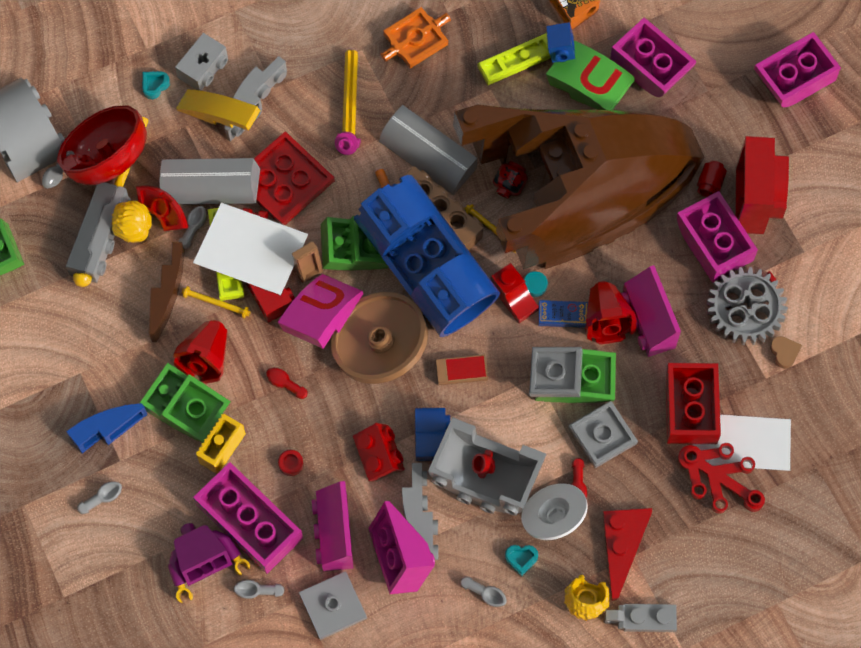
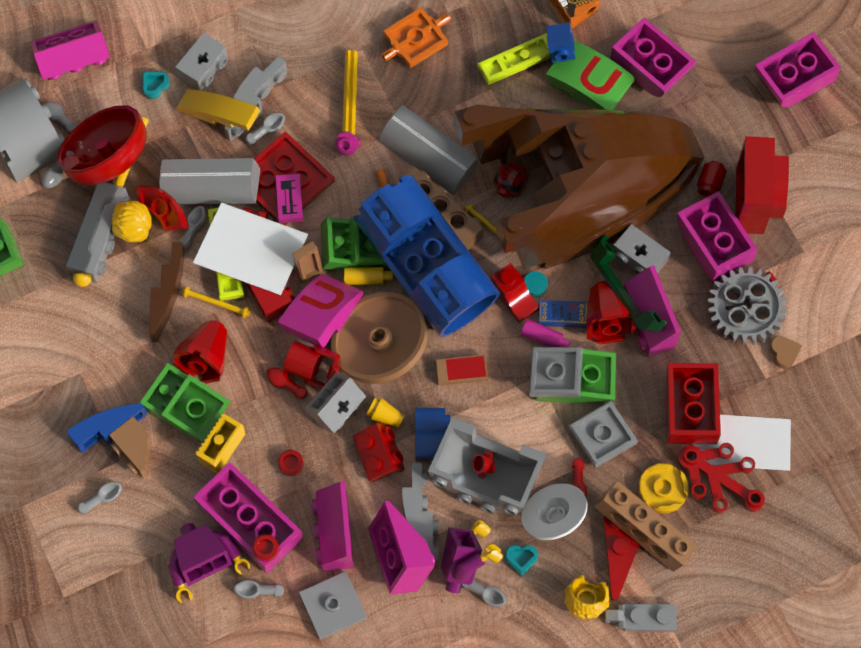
(59, 116): none -> light grey piece
(70, 50): none -> dark pink slope
(134, 444): none -> medium nougat slope
(265, 548): none -> red tile
(270, 125): none -> light grey piece
(289, 198): none -> dark pink tile
(306, 362): none -> red piece
(335, 402): none -> light grey brick
(366, 275): none -> yellow cylinder
(385, 413): none -> yellow cone
(463, 555): none -> magenta torso
(543, 334): none -> dark pink cylinder
(602, 255): none -> dark green piece
(636, 242): none -> light grey brick
(645, 526): none -> medium nougat brick
(663, 488): none -> yellow tile

